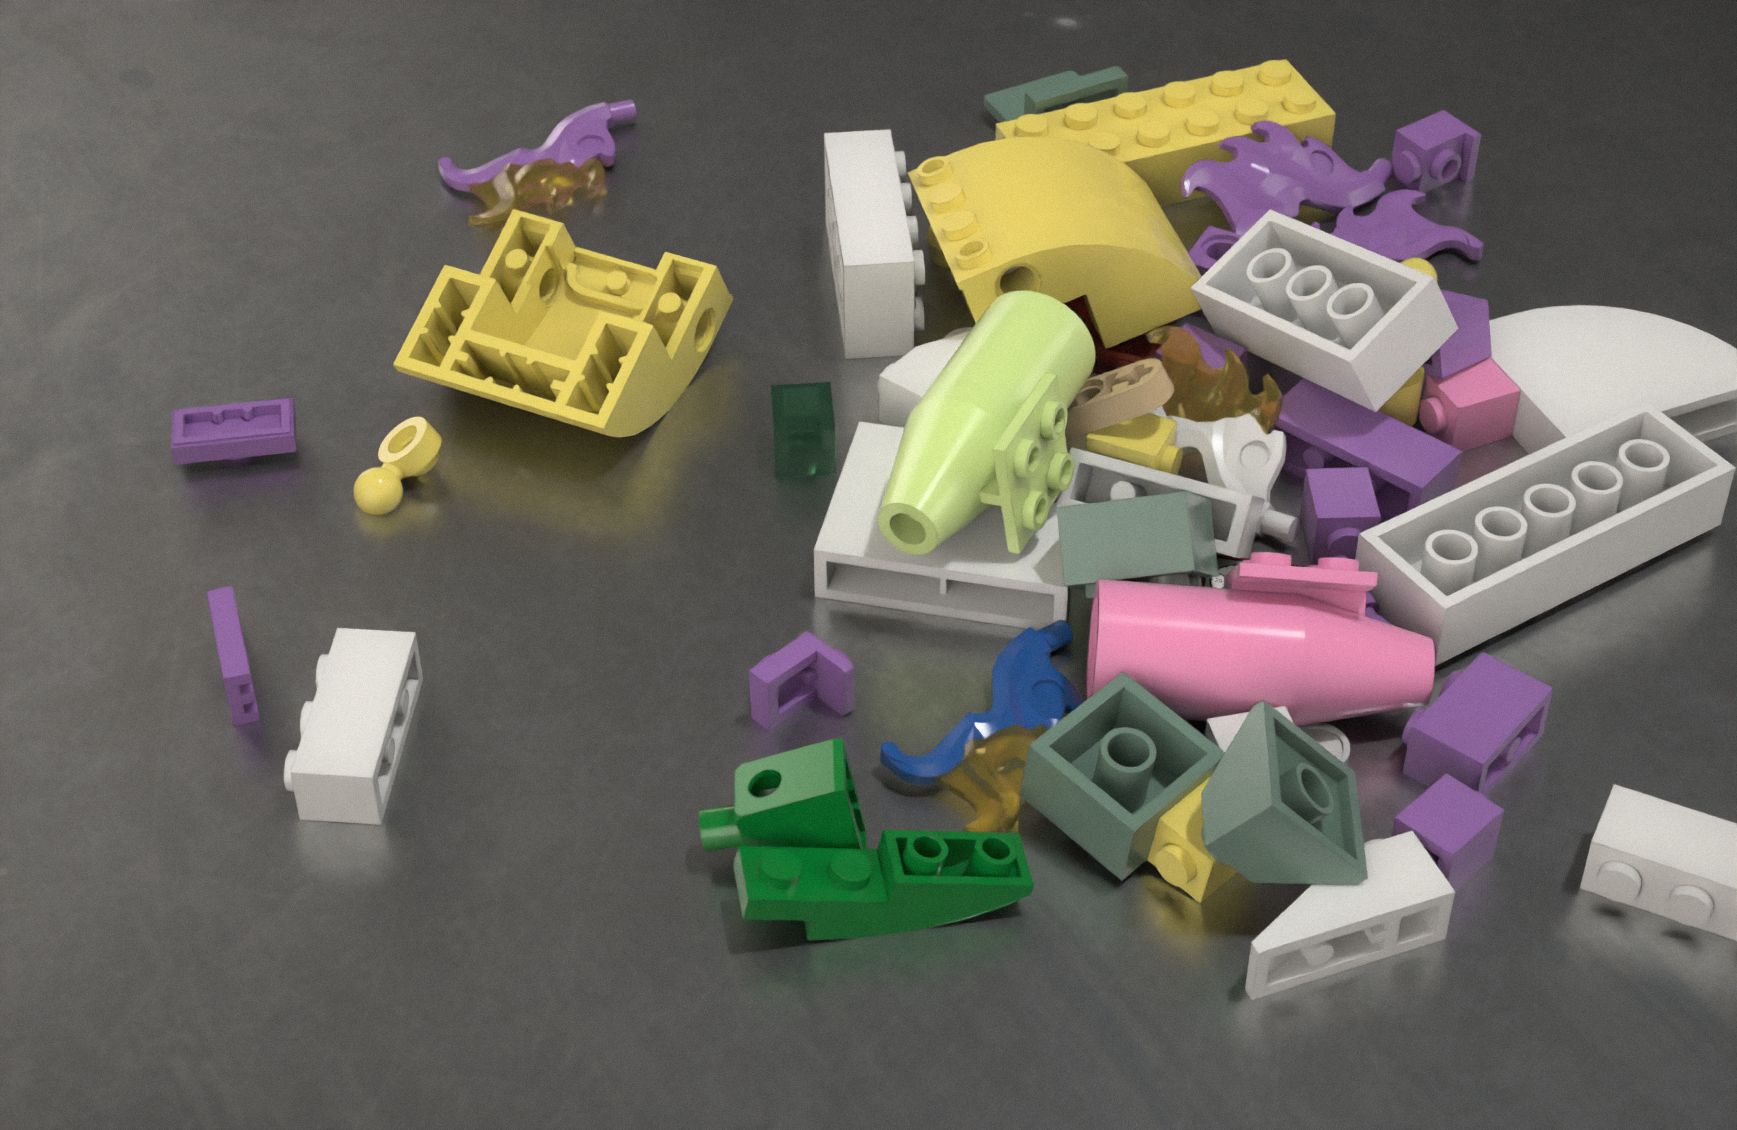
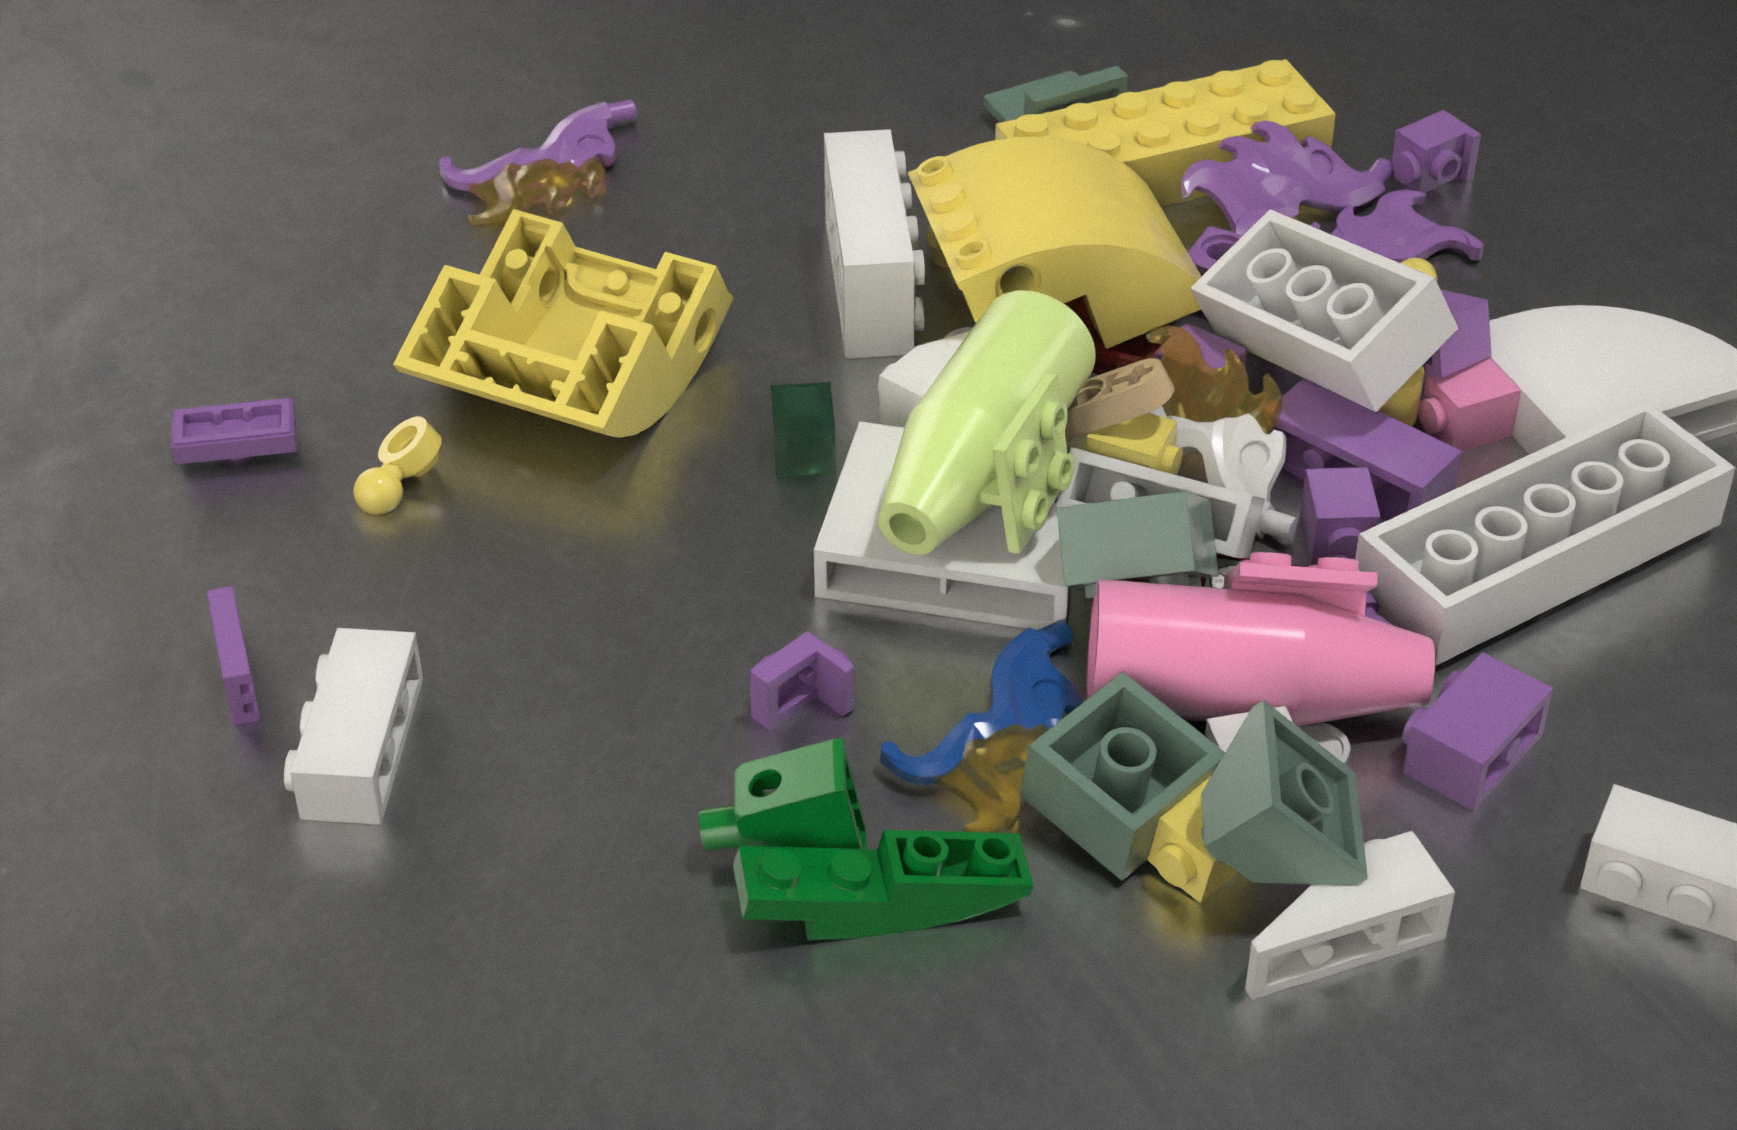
(1454, 827): medium lavender brick -> none

